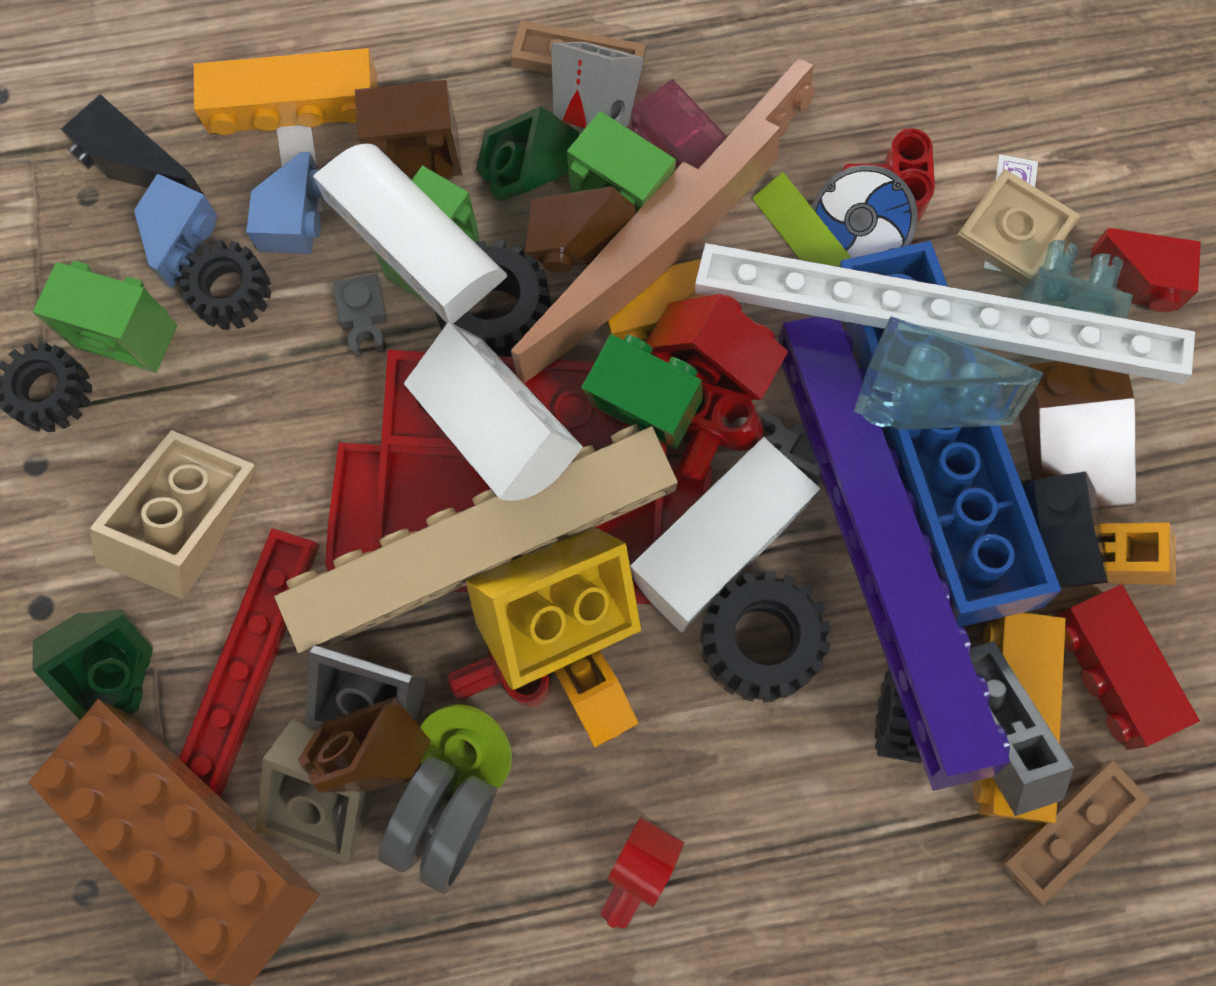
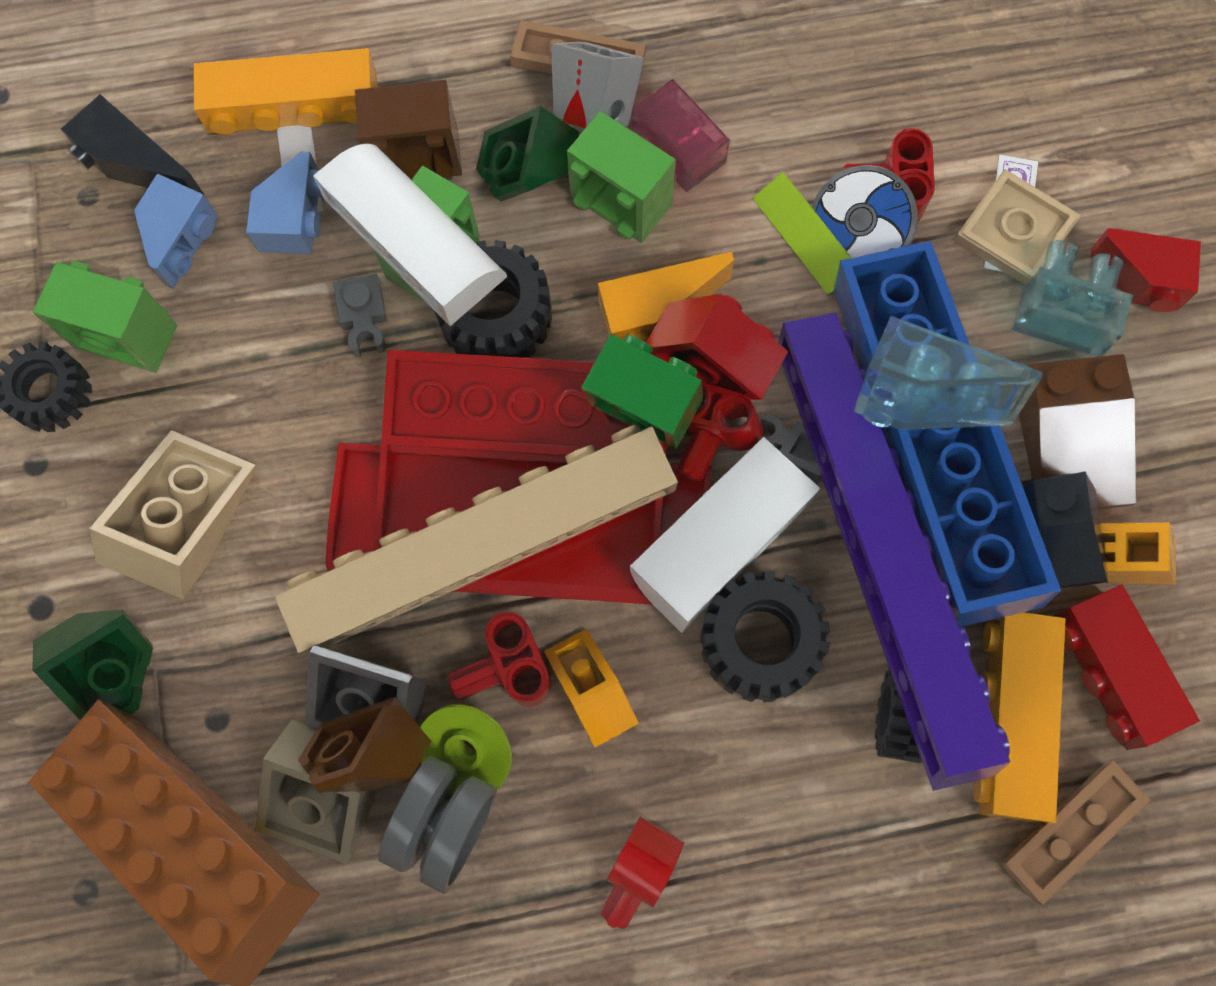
(212, 266): black tyre -> none
(245, 661): red tile -> none
(491, 415): white brick -> none
(555, 605): yellow slope -> none
(575, 226): reddish brown slope -> none
(667, 226): nougat slope -> none
(956, 313): white plate -> none
(1037, 765): dark grey slope -> none

